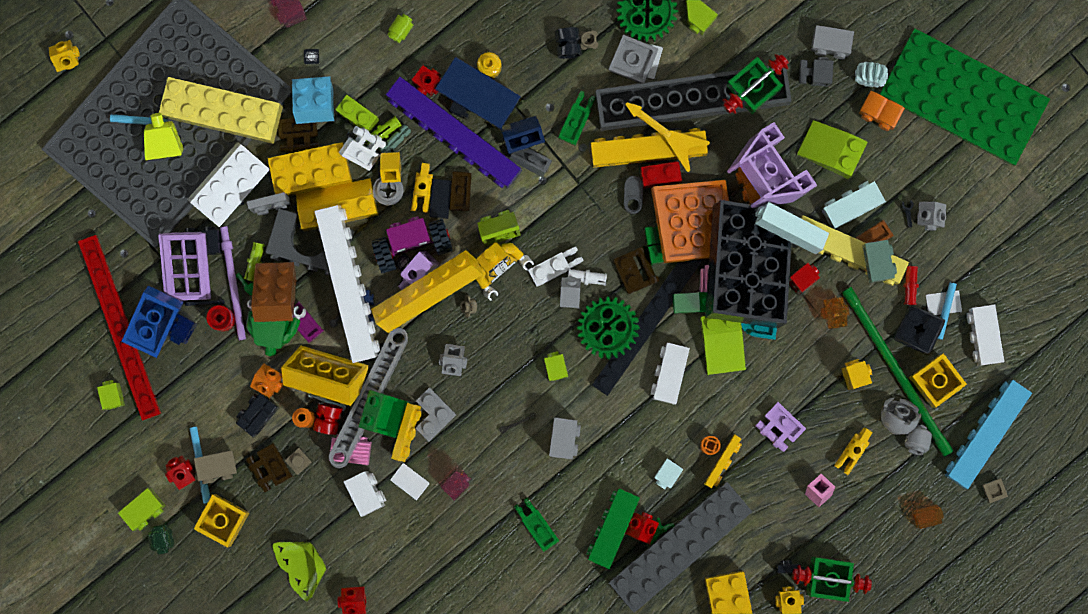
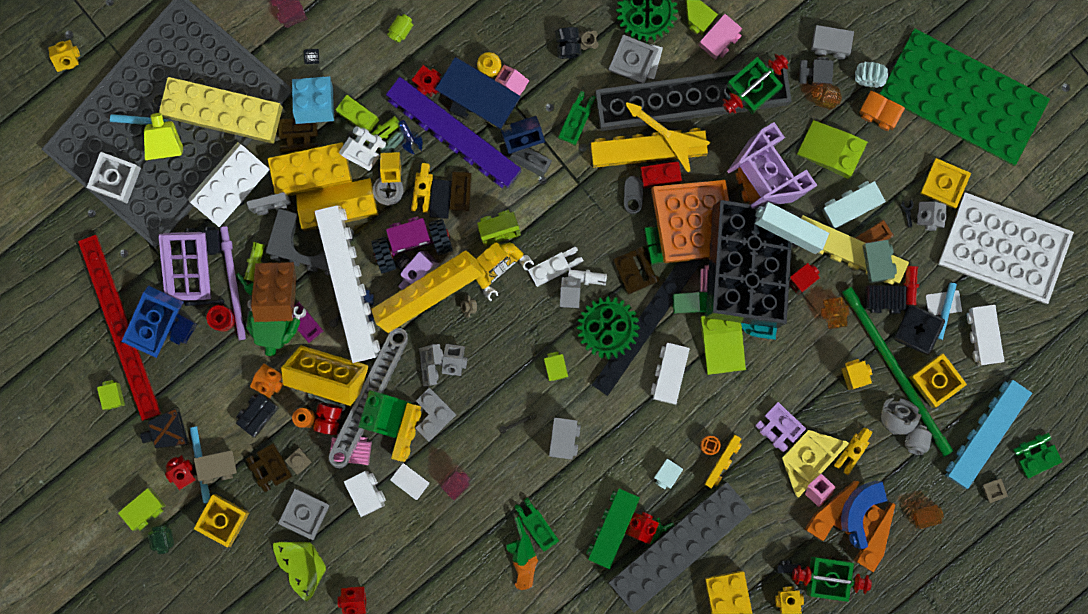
(113, 177): none -> white brick
(166, 430): none -> black torso
(304, 514): none -> light grey plate
(409, 137): none -> clear blue bar
(430, 357): none -> light grey plate
(512, 79): none -> bright pink brick
(523, 558): none -> animal
(720, 37): none -> bright pink brick
(810, 458): none -> light yellow wing
(826, 96): none -> clear orange head
(856, 507): none -> blue arch
(875, 525): none -> orange wedge
(885, 298): none -> black brick
(945, 183): none -> yellow plate
(1005, 248): none -> white plate
(1039, 461): none -> green plate

